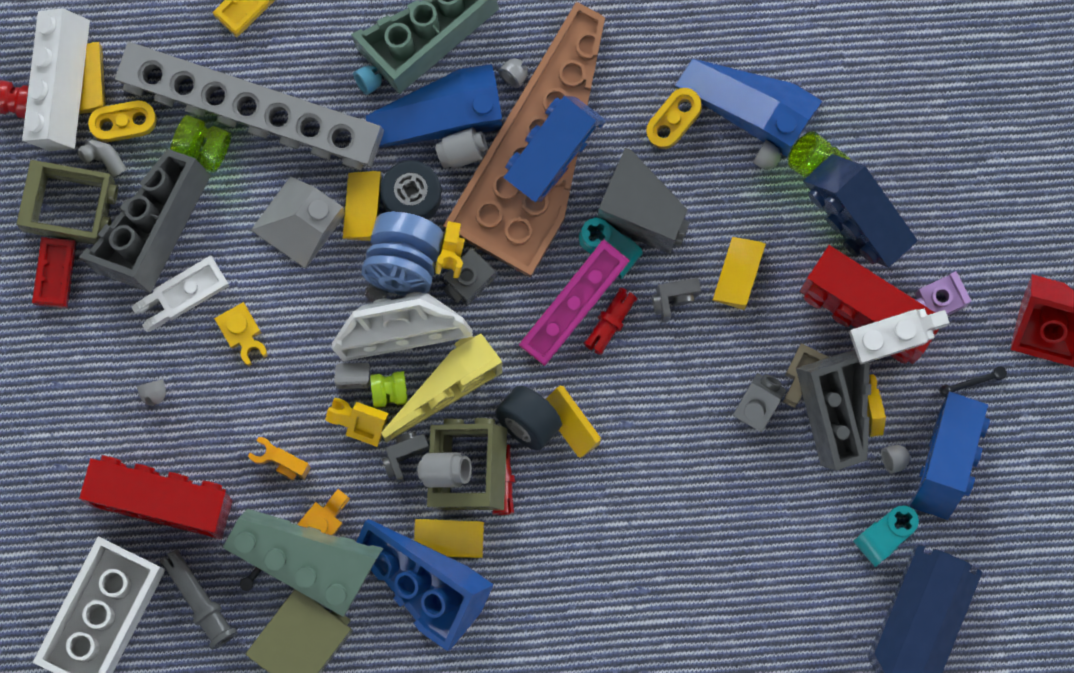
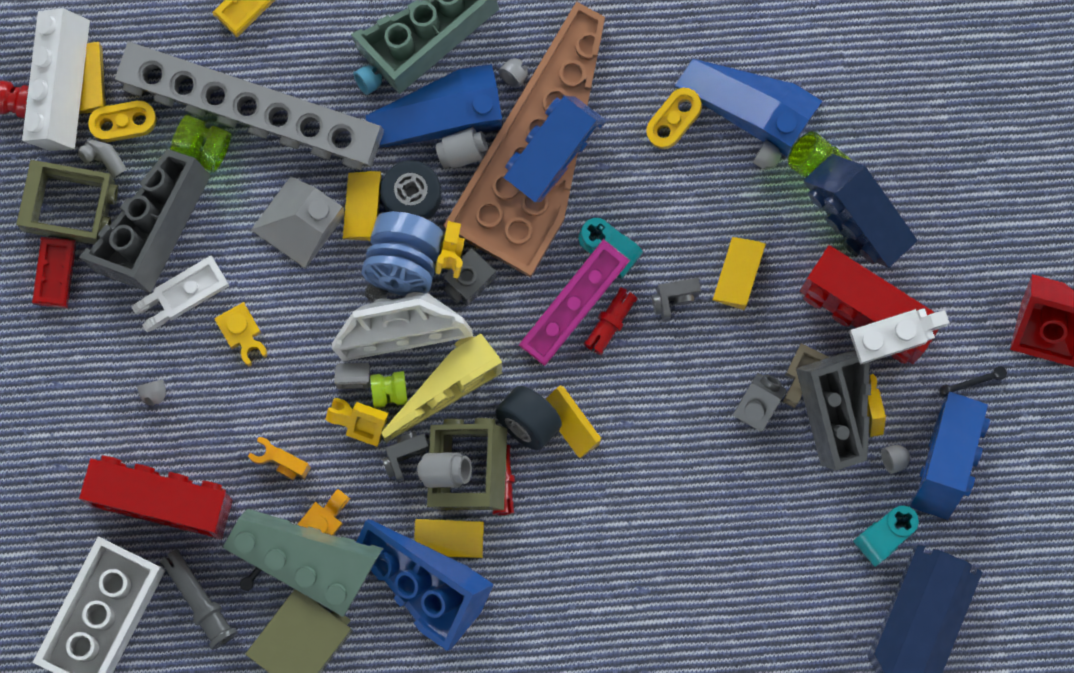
(643, 206): dark grey slope -> none
(953, 290): lavender brick -> none

